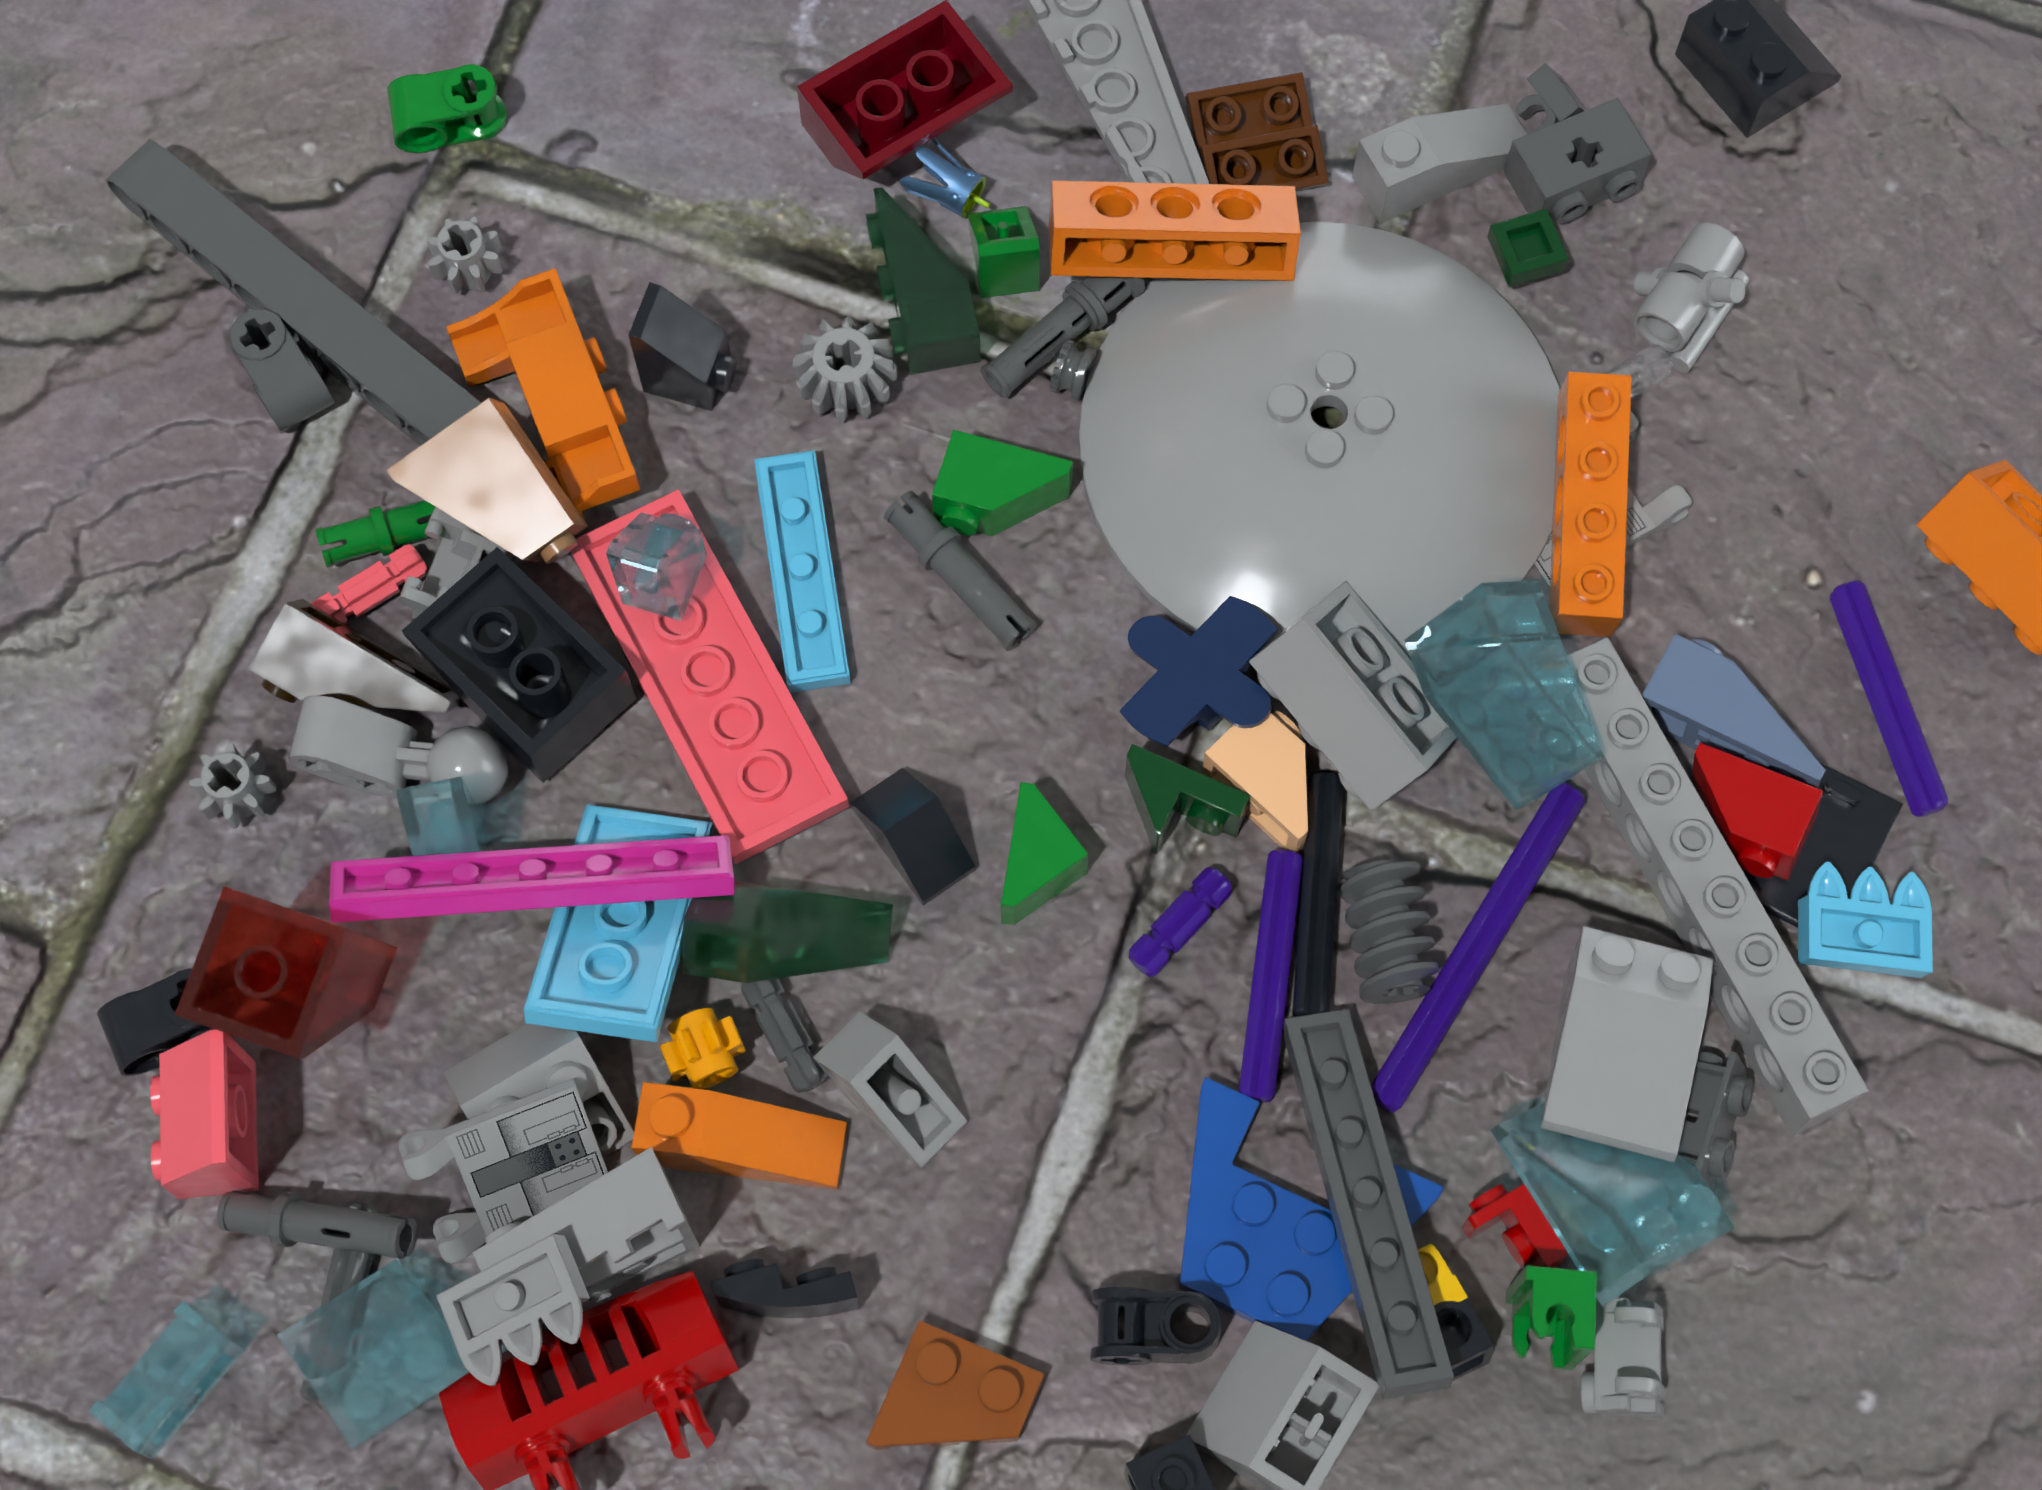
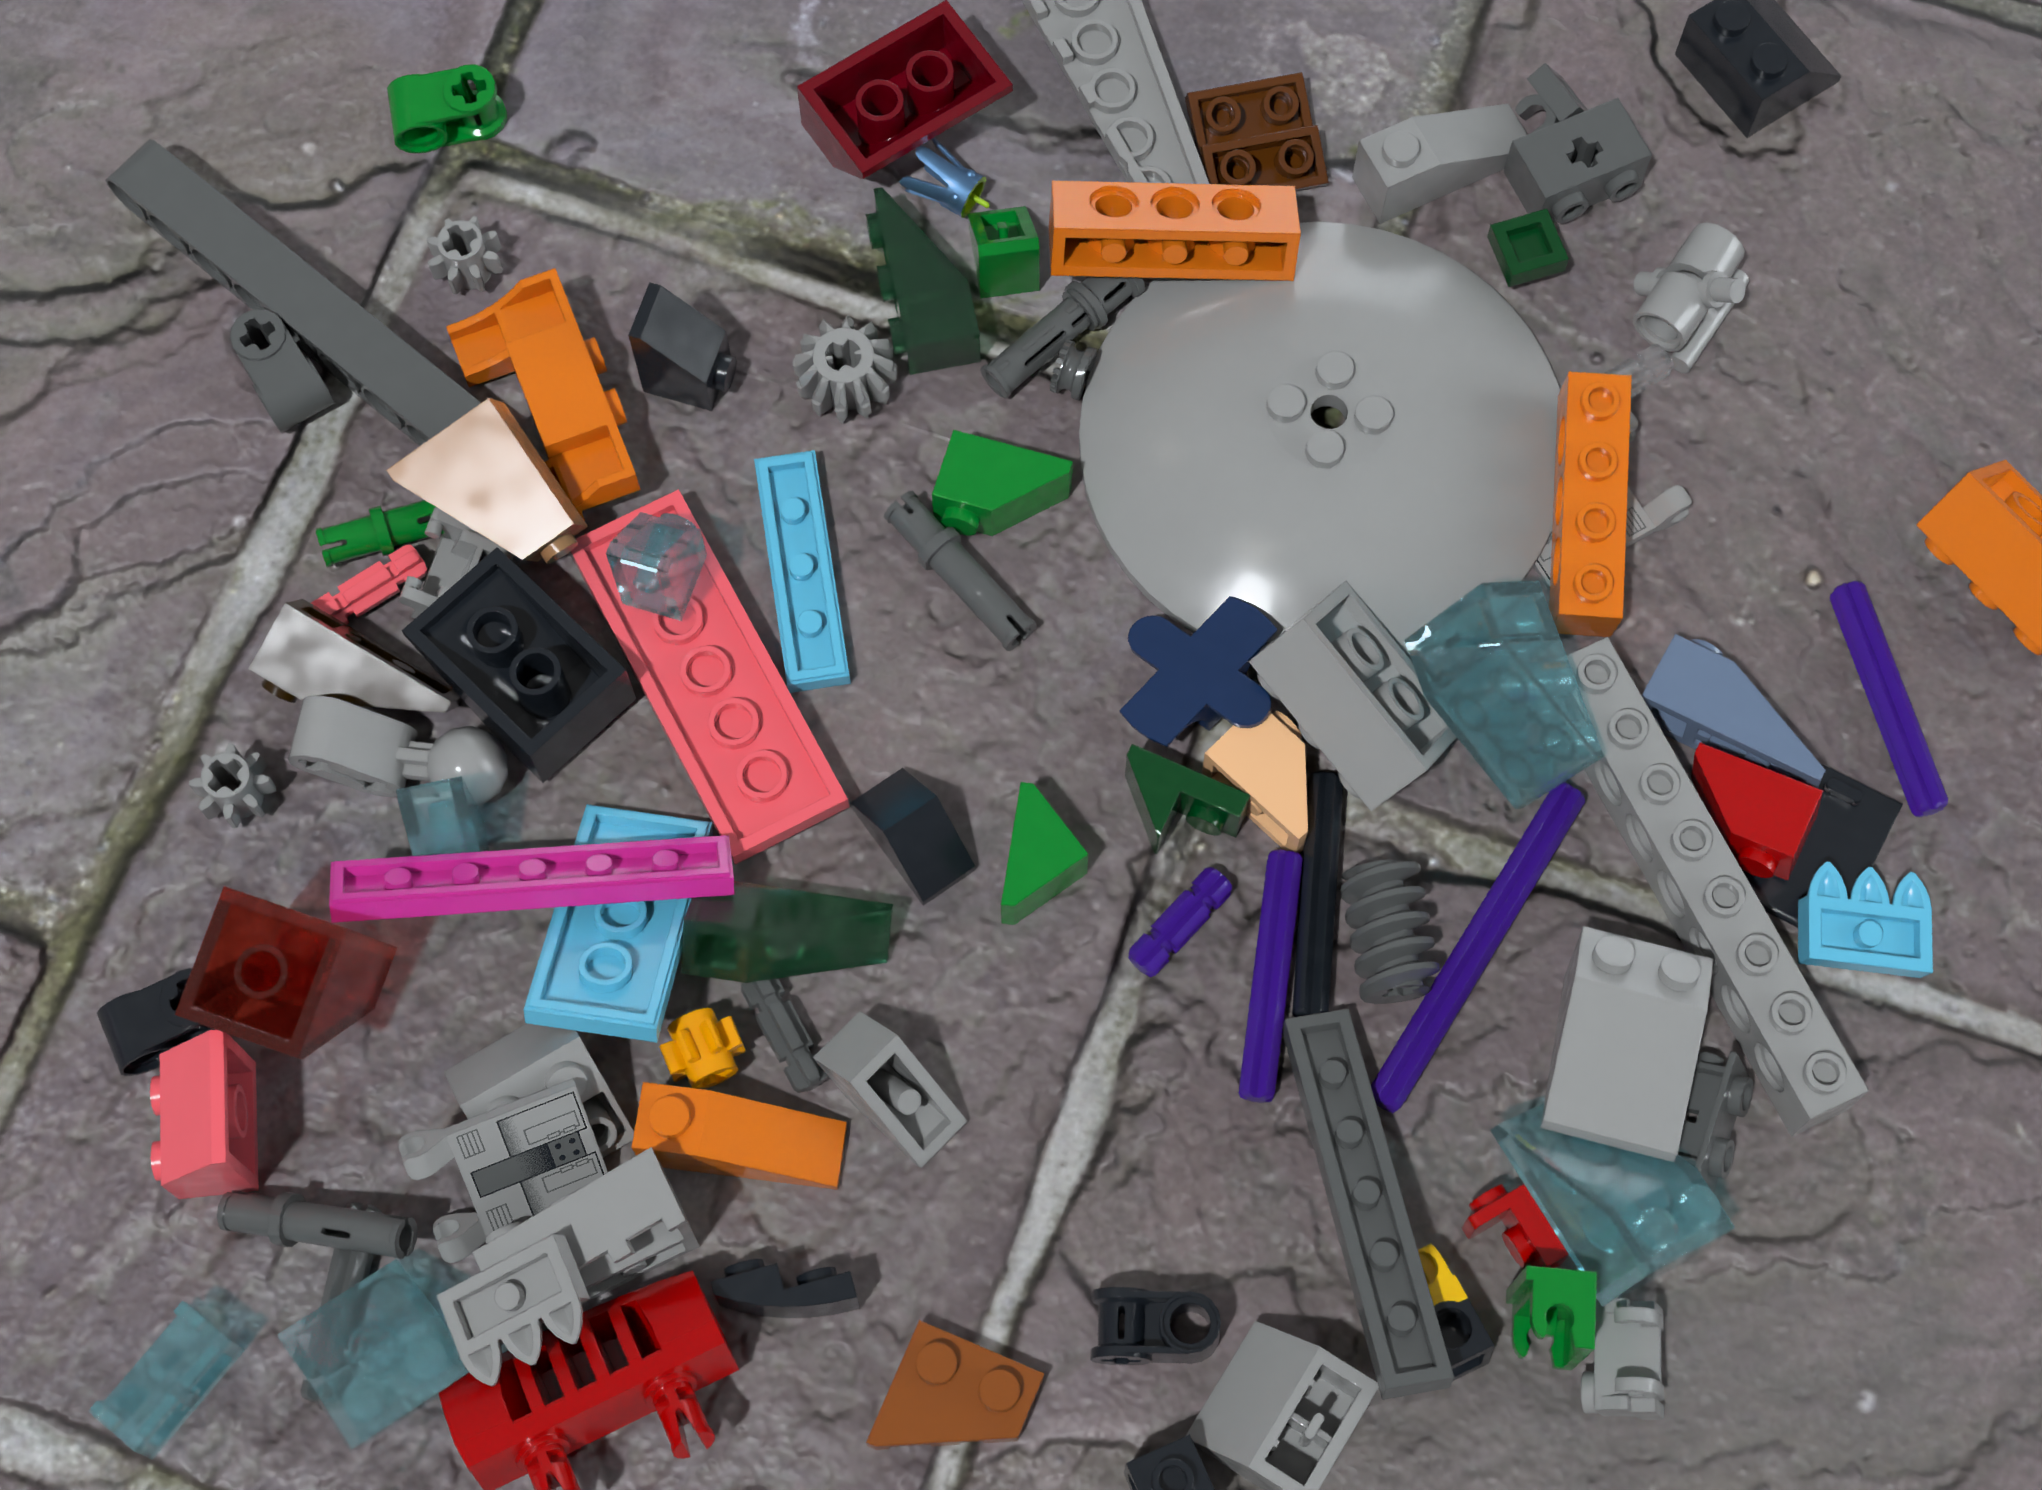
(1258, 1243): blue wing -> none

